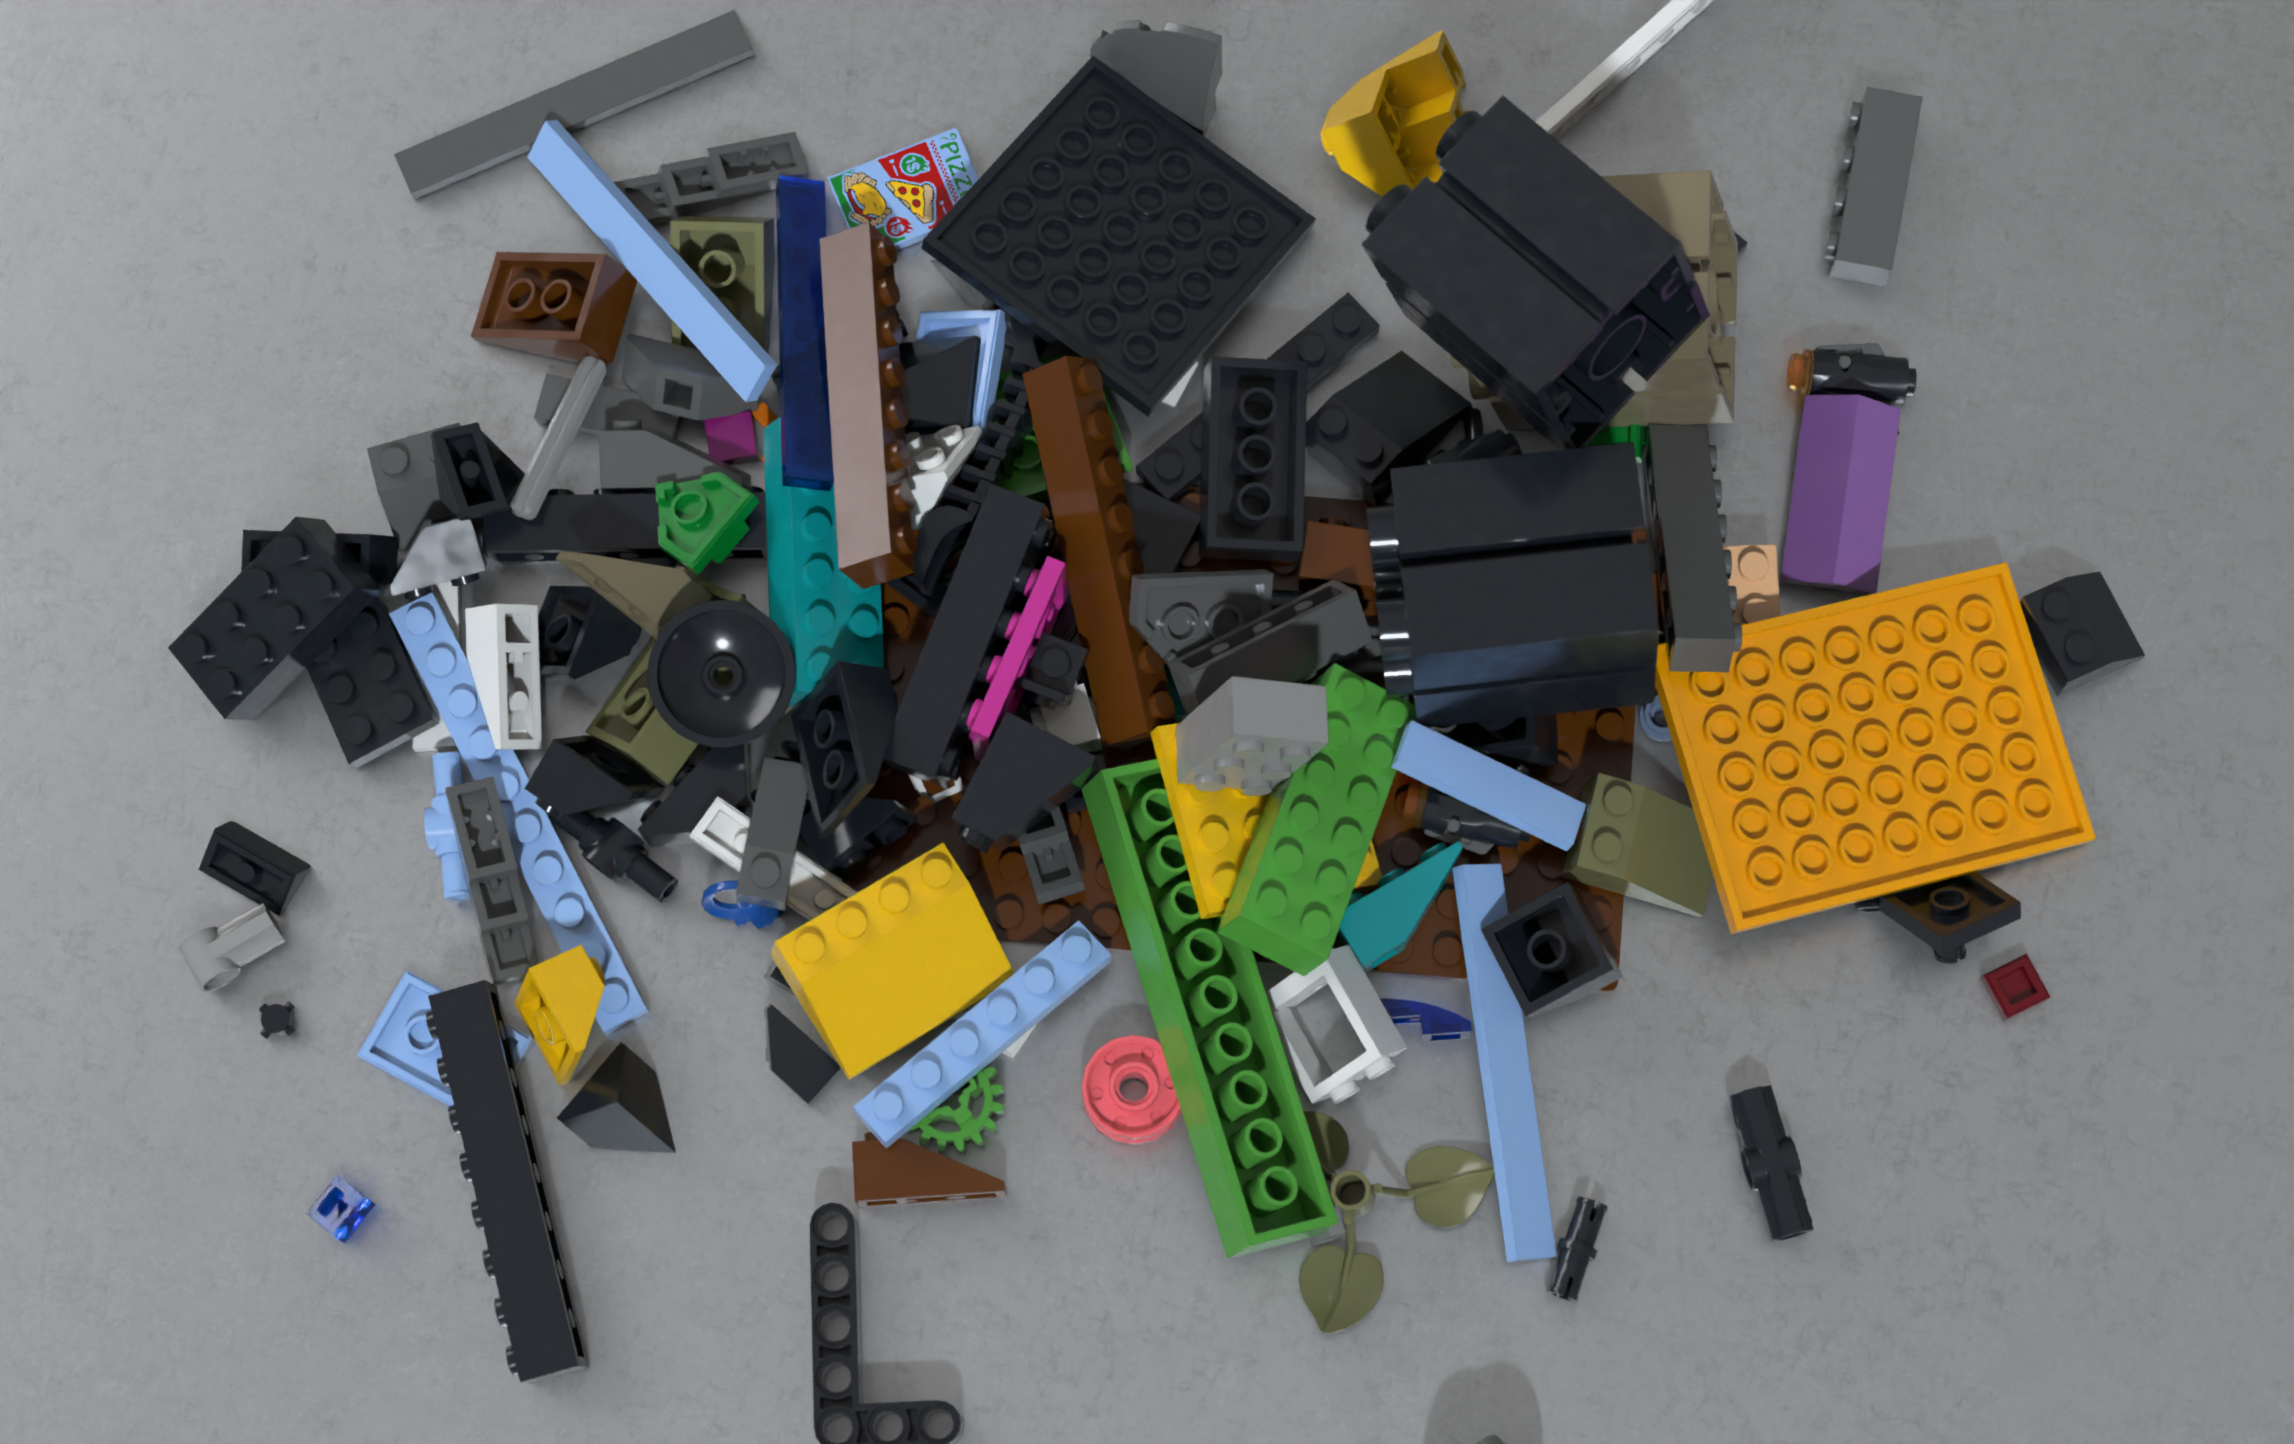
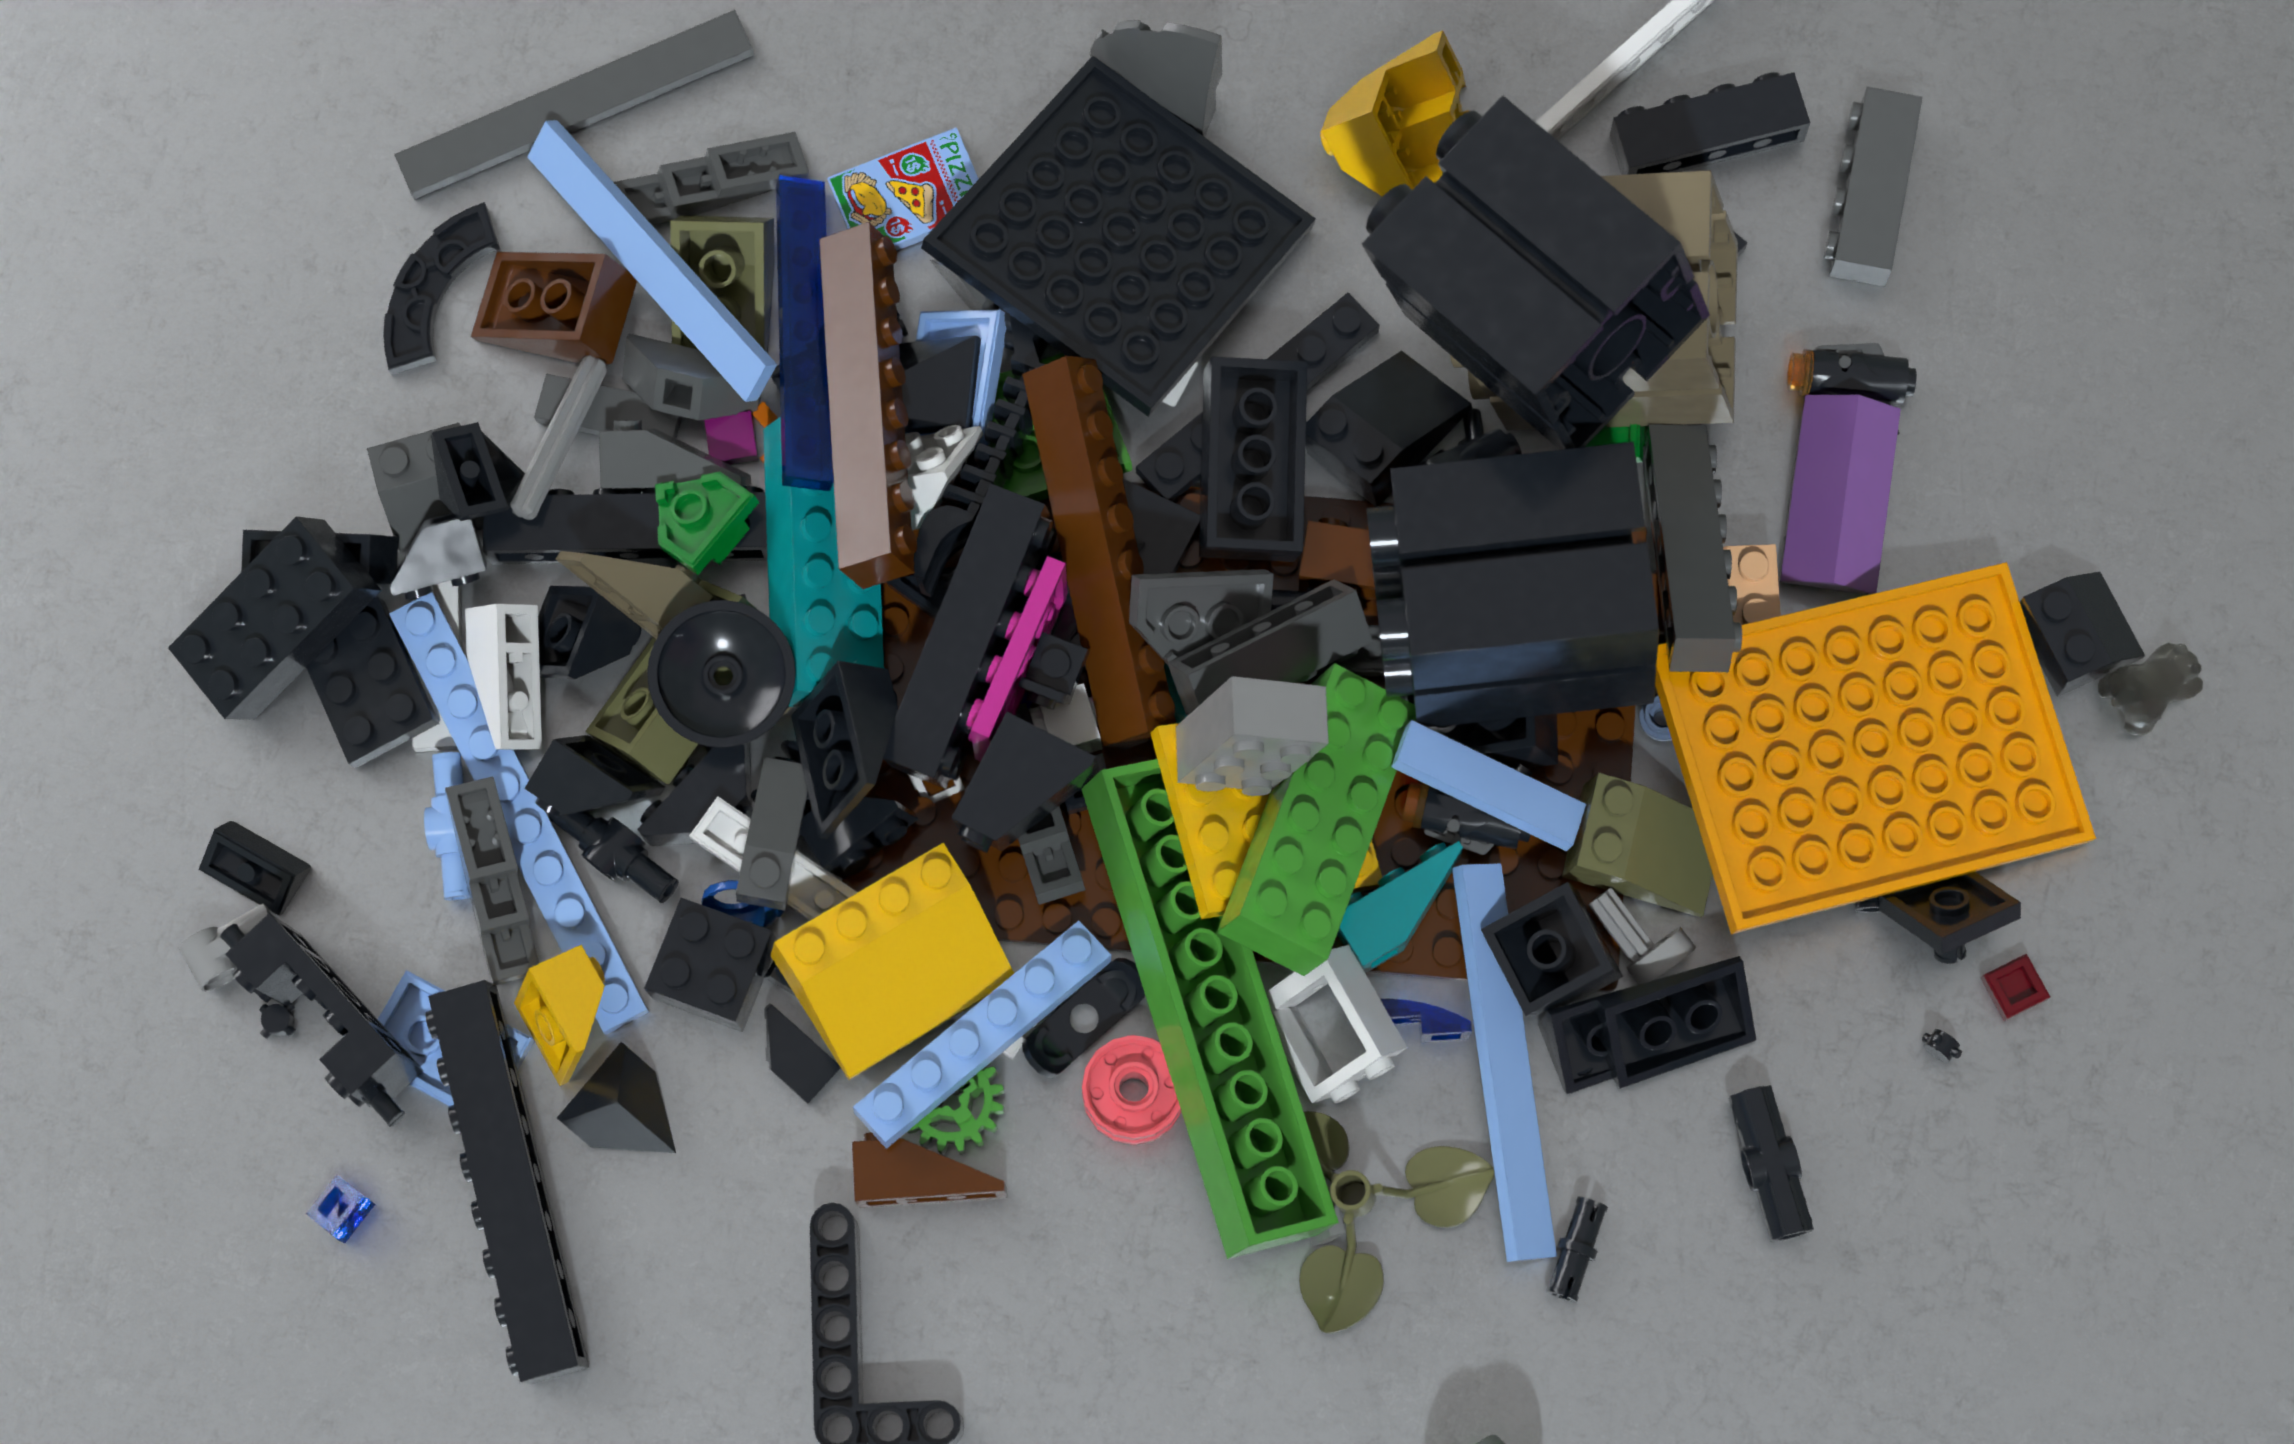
(364, 1063): none -> black brick
(425, 281): none -> black tile
(711, 964): none -> black brick
(1109, 992): none -> black piece
(1647, 959): none -> light grey piece
(1650, 1027): none -> black slope
(1710, 127): none -> black brick
(1941, 1045): none -> black piece
(2148, 687): none -> clear smoke animal

